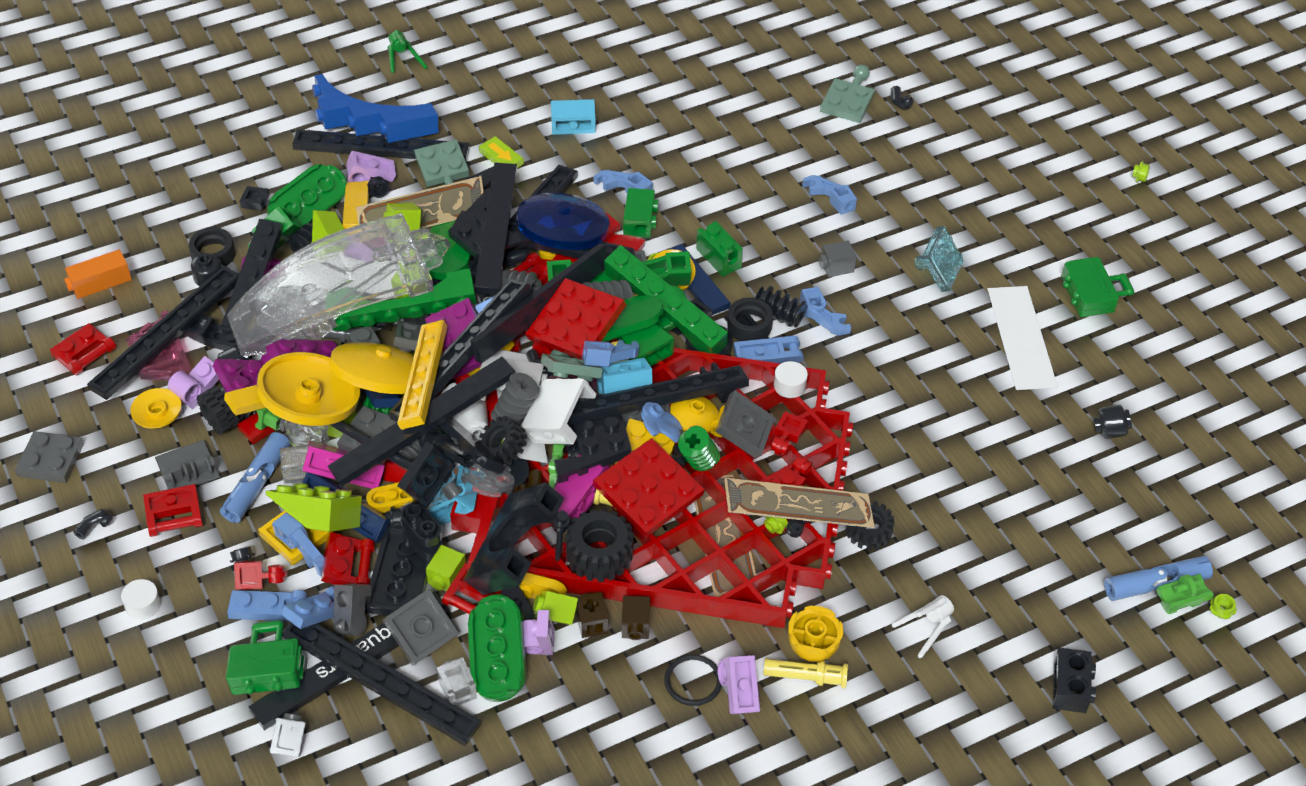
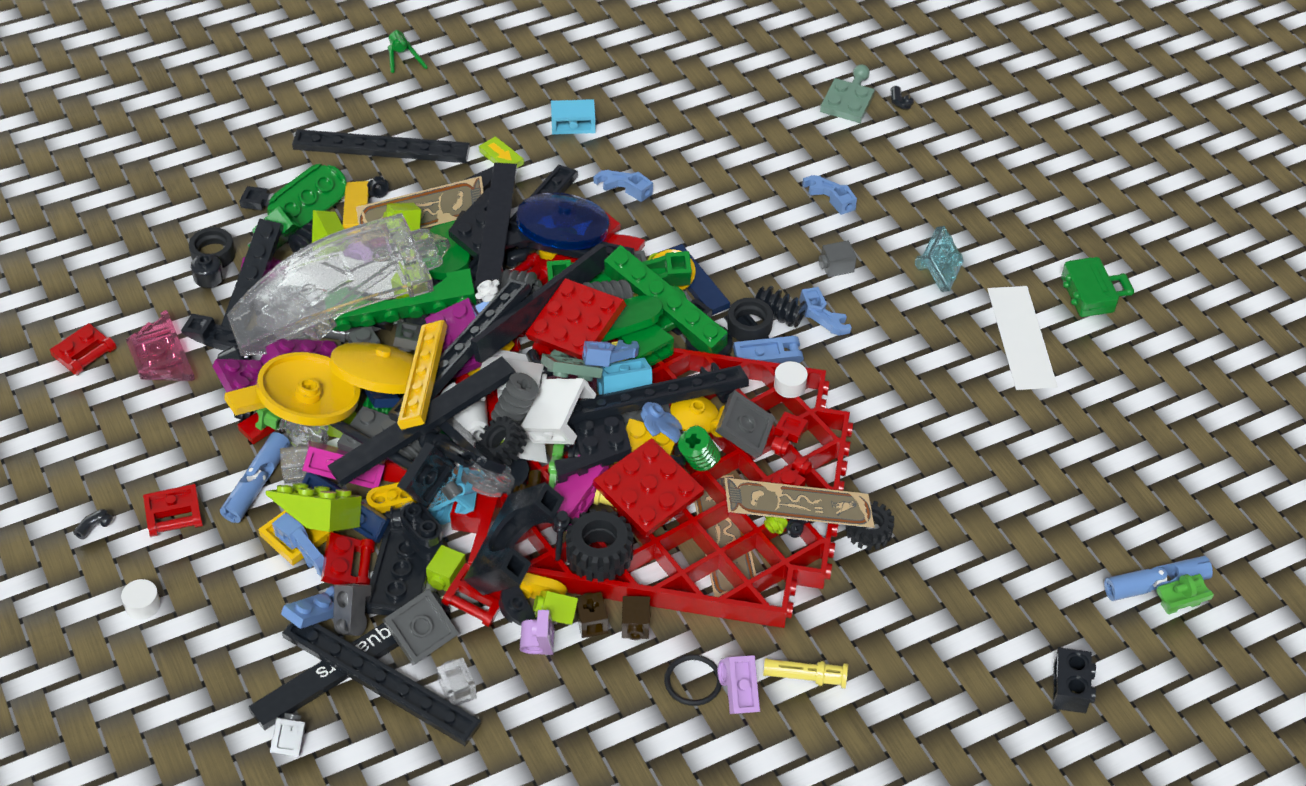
(49, 457): dark grey plate -> none
(97, 274): orange brick -> none
(155, 408): yellow dish -> none
(163, 333): black tile -> none
(187, 466): dark grey hinge -> none
(190, 385): lavender plate -> none
(216, 410): black tyre -> none
(242, 554): black plate -> none
(251, 574): plate -> none
(261, 605): medium blue plate -> none
(265, 664): green piece -> none
(364, 117): blue arch -> none
(364, 166): lavender plate -> none
(441, 163): sand green plate -> none
(487, 290): none -> white plate
(497, 648): green tile -> none
(639, 212): green brick -> none
(718, 248): green brick -> none
(815, 633): yellow cylinder -> none
(936, 611): white plant -> none
(1113, 421): black head -> none
(1141, 172): lime plate -> none
(1226, 602): lime plate -> none

